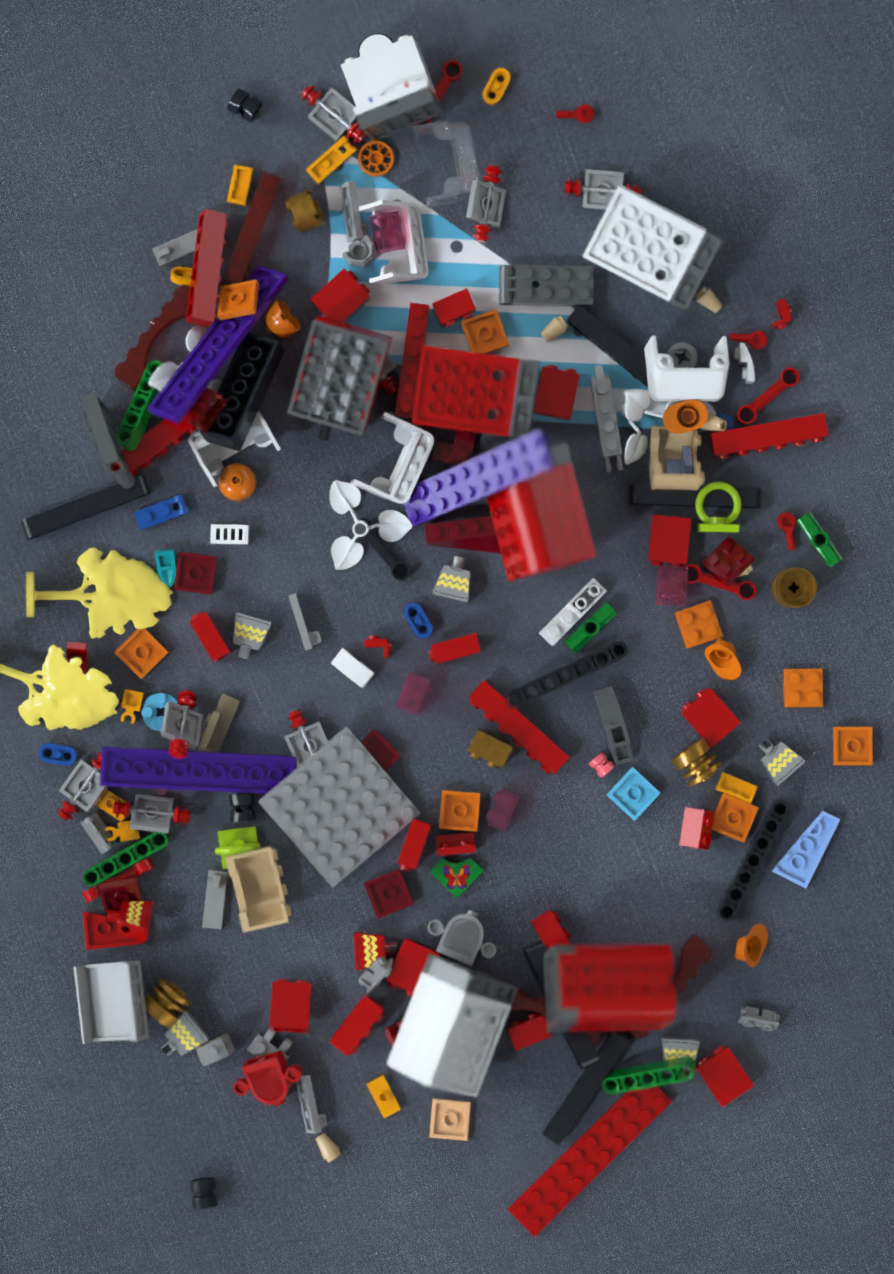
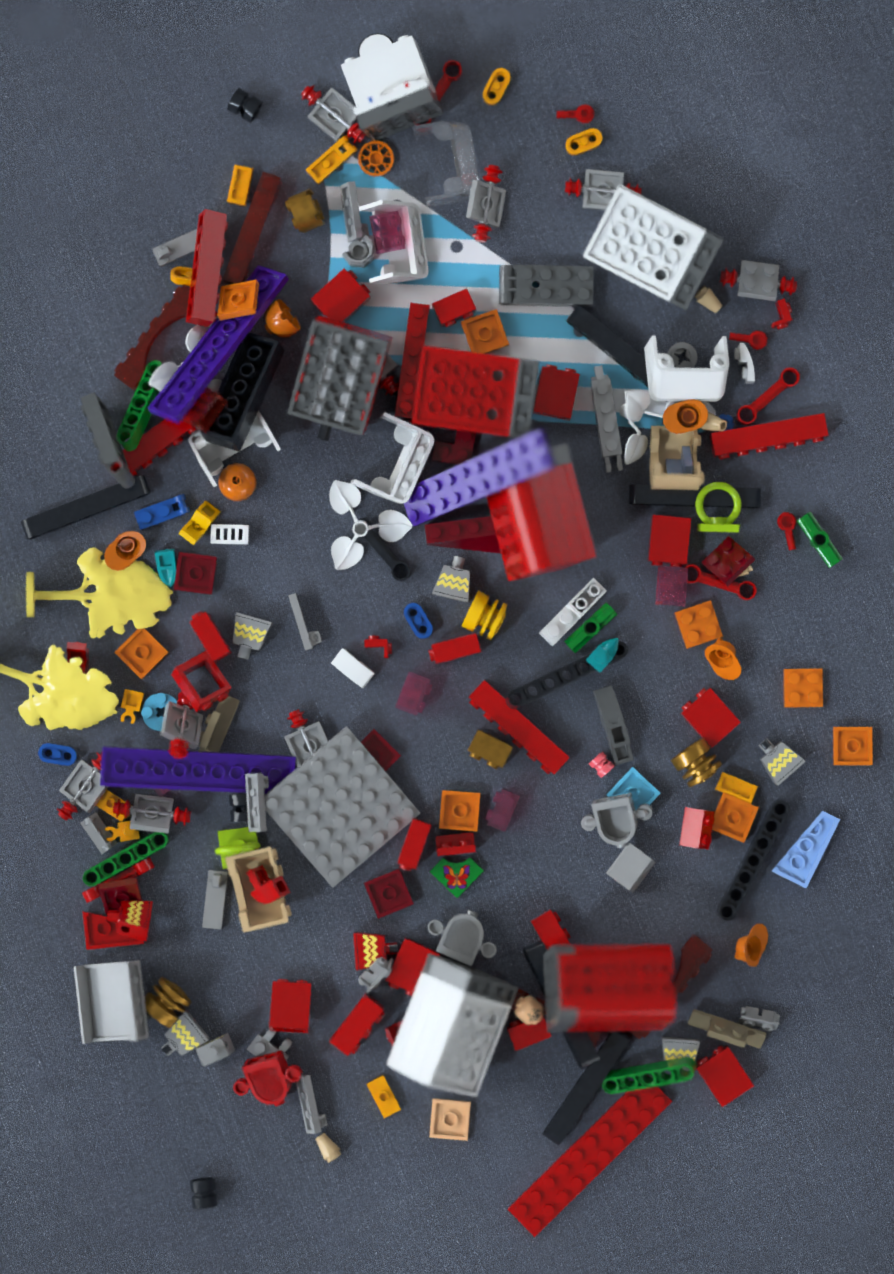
(124, 550): none -> orange piece
(200, 522): none -> yellow slope
(203, 659): none -> red window
(256, 801): none -> light grey hinge
(266, 889): none -> red brick
(484, 615): none -> yellow wheel
(529, 1010): none -> light nougat head
(554, 328): tan cone -> none
(583, 142): none -> light orange plate
(603, 654): none -> teal plate
(616, 818): none -> light grey piece
(630, 867): none -> light grey slope
(726, 1030): none -> dark tan bracket
(758, 280): none -> light grey plate
(805, 587): pearl gold wheel -> none

